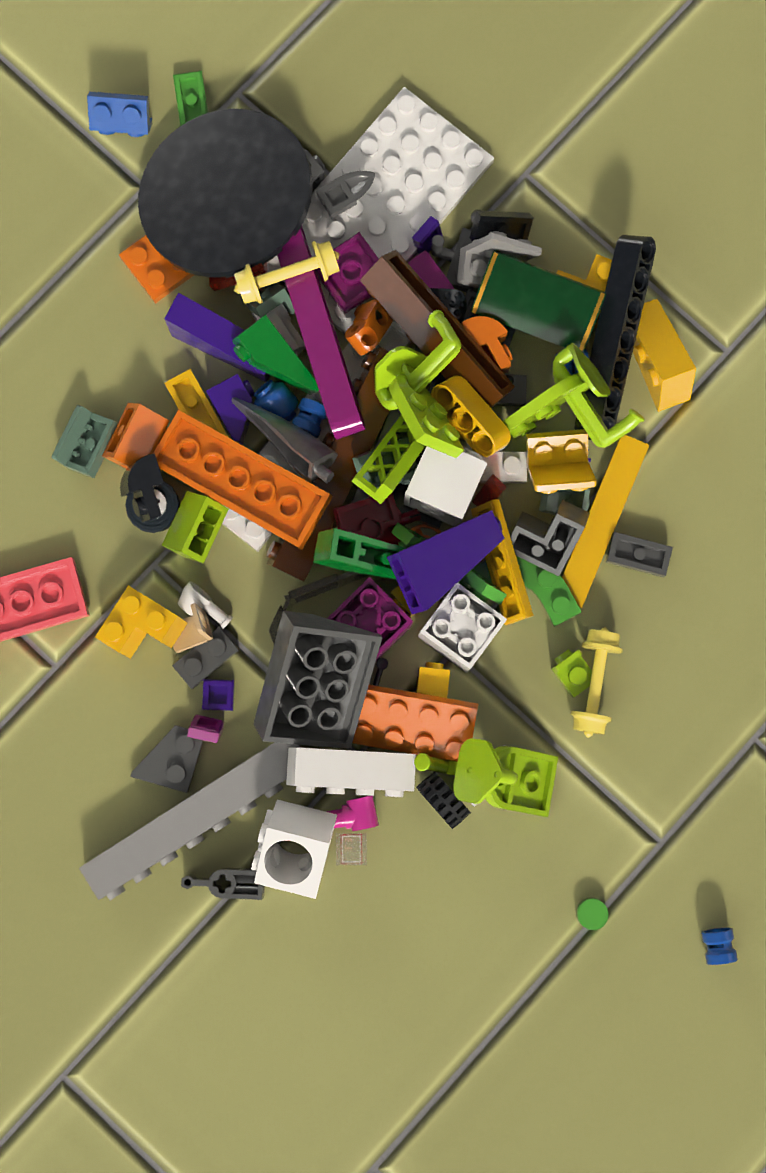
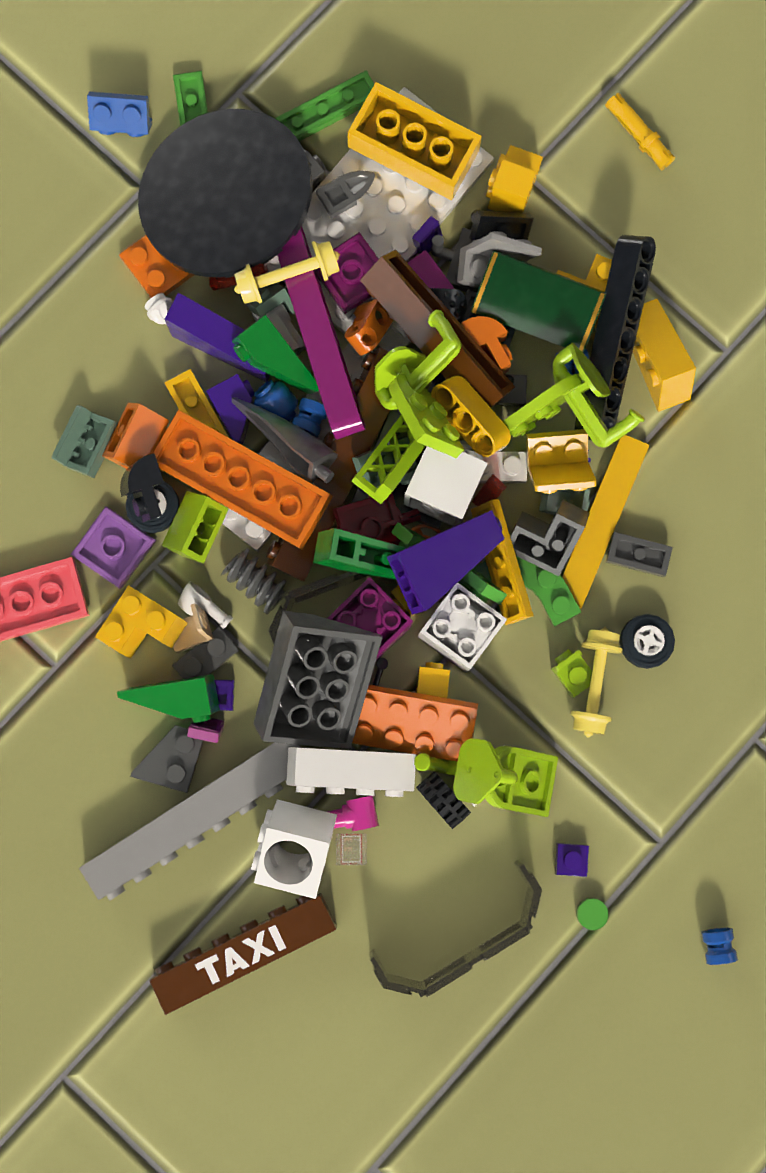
(113, 547): none -> medium lavender tile
(158, 307): none -> white plate
(179, 698): none -> green slope
(235, 890): dark grey piece -> none
(243, 953): none -> reddish brown brick
(255, 579): none -> dark grey piece
(328, 107): none -> bright green tile
(413, 141): none -> yellow brick
(464, 963): none -> clear smoke windscreen
(513, 180): none -> yellow brick
(571, 860): none -> dark purple plate
(644, 136): none -> yellow pin
(656, 637): none -> black wheel

